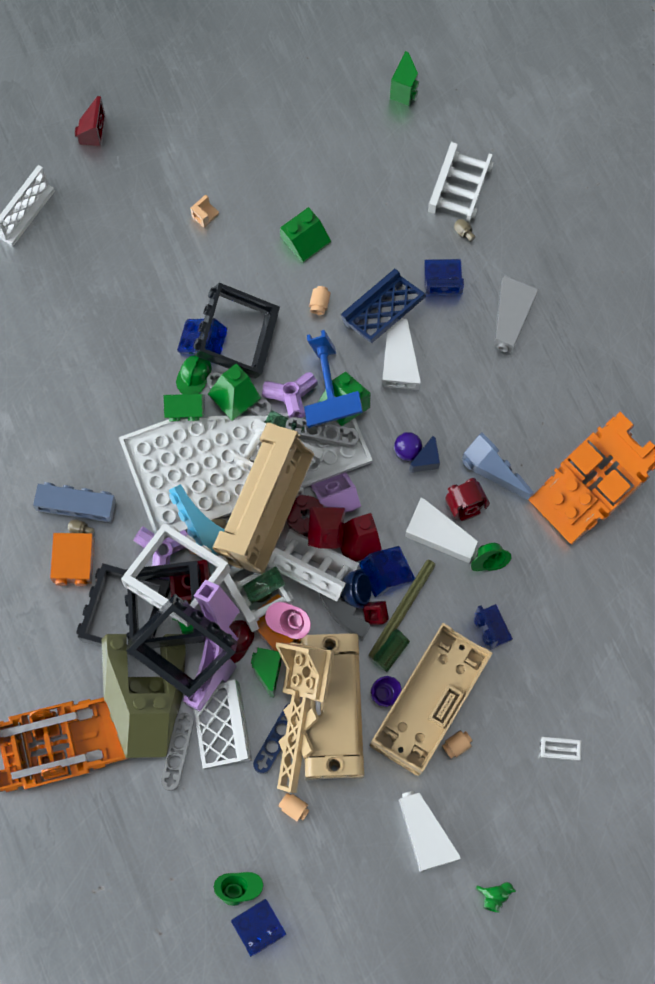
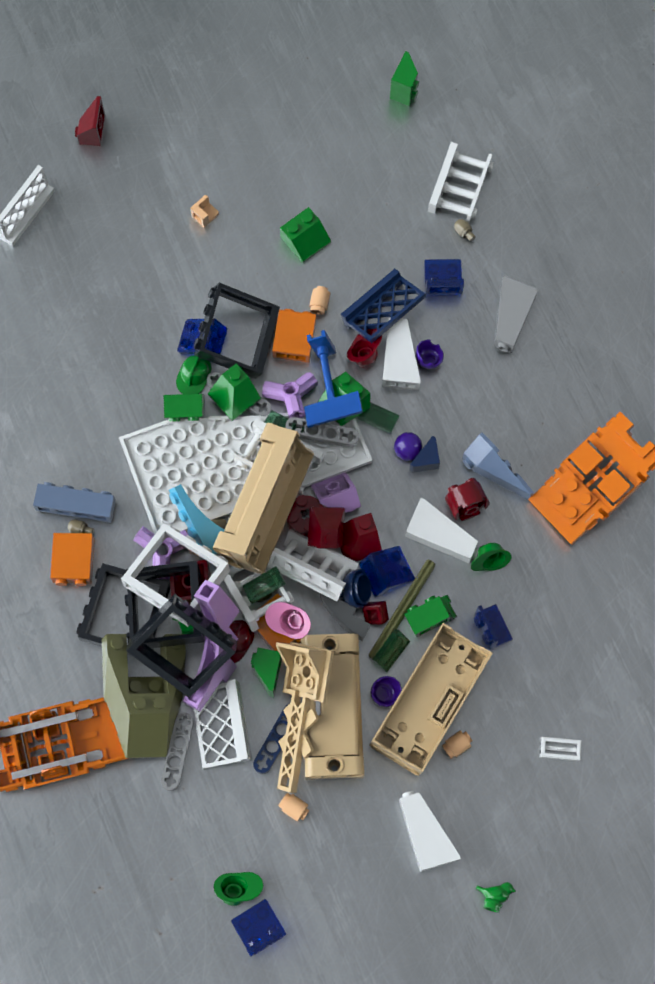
(291, 335): none -> orange brick
(363, 351): none -> dark red piece
(380, 417): none -> clear green tile
(429, 355): none -> dark purple hair
(430, 614): none -> green hinge

